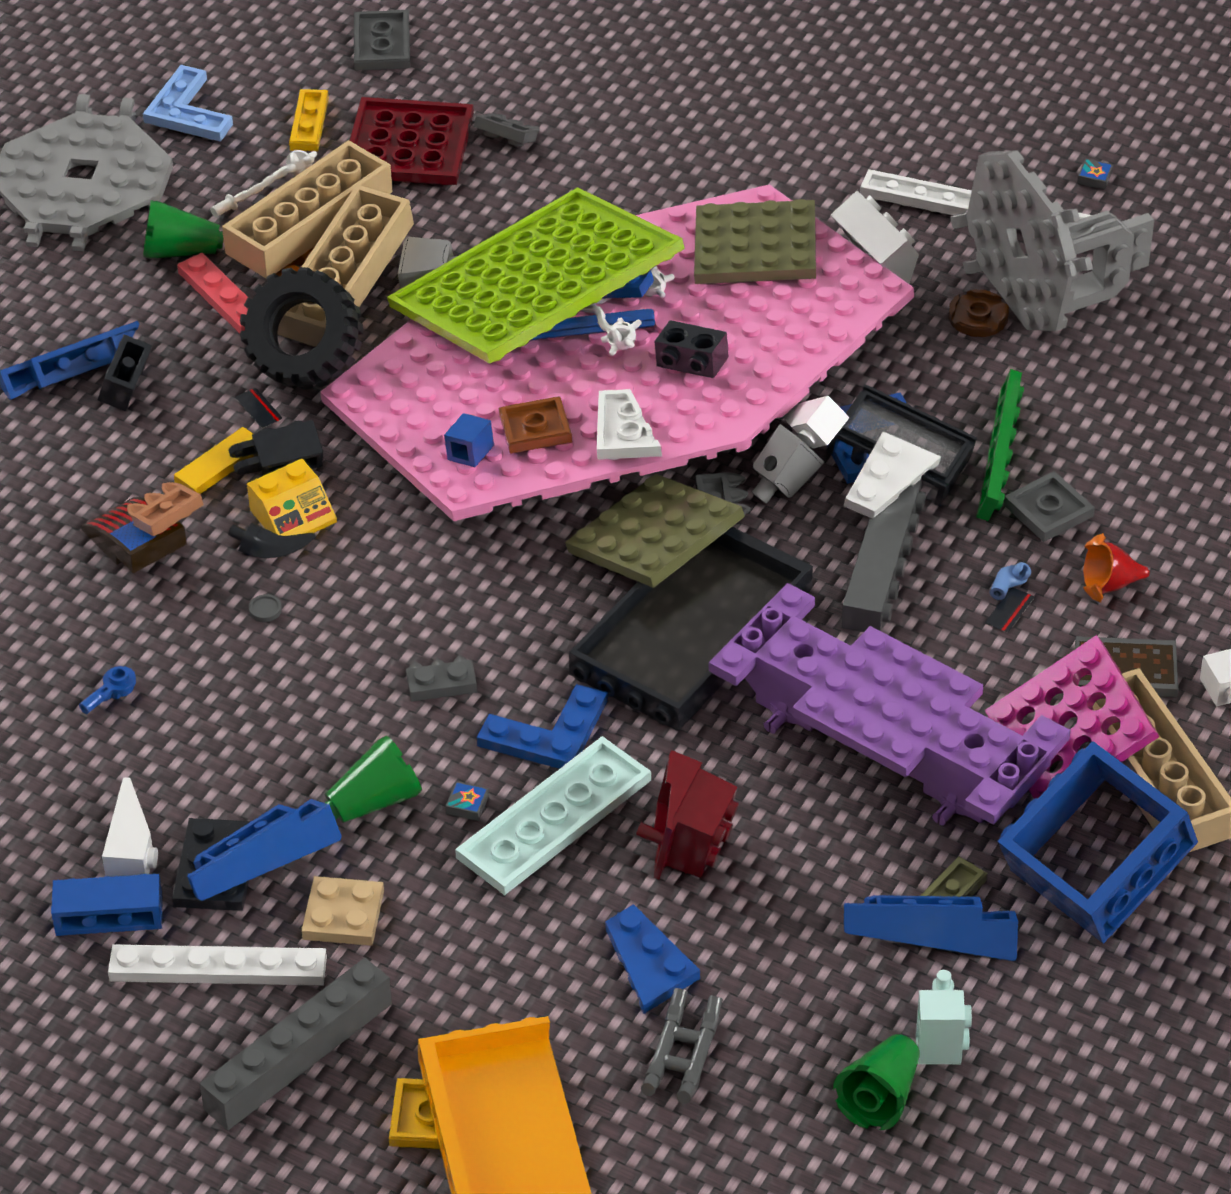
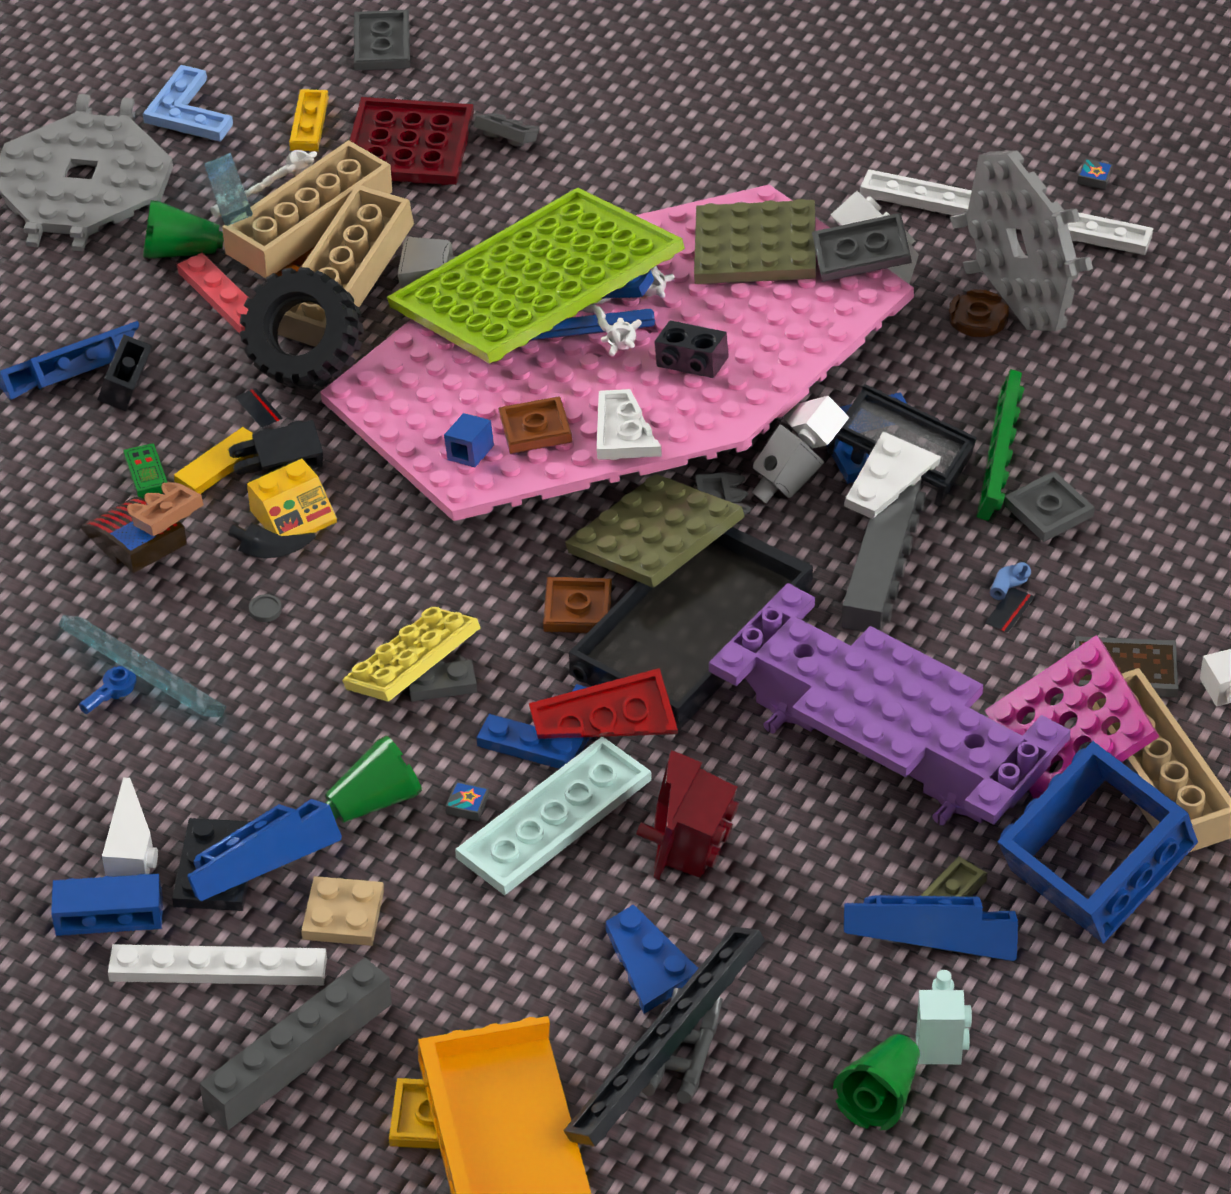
(142, 666): none -> clear light blue tile
(145, 469): none -> green tile
(228, 189): none -> clear light blue tile
(410, 653): none -> light yellow tile
(575, 603): none -> dark orange tile
(613, 708): none -> red wing
(664, 1036): none -> black plate
(861, 247): none -> dark grey tile
(1109, 568): hat -> none
(1117, 252): light grey plate -> none

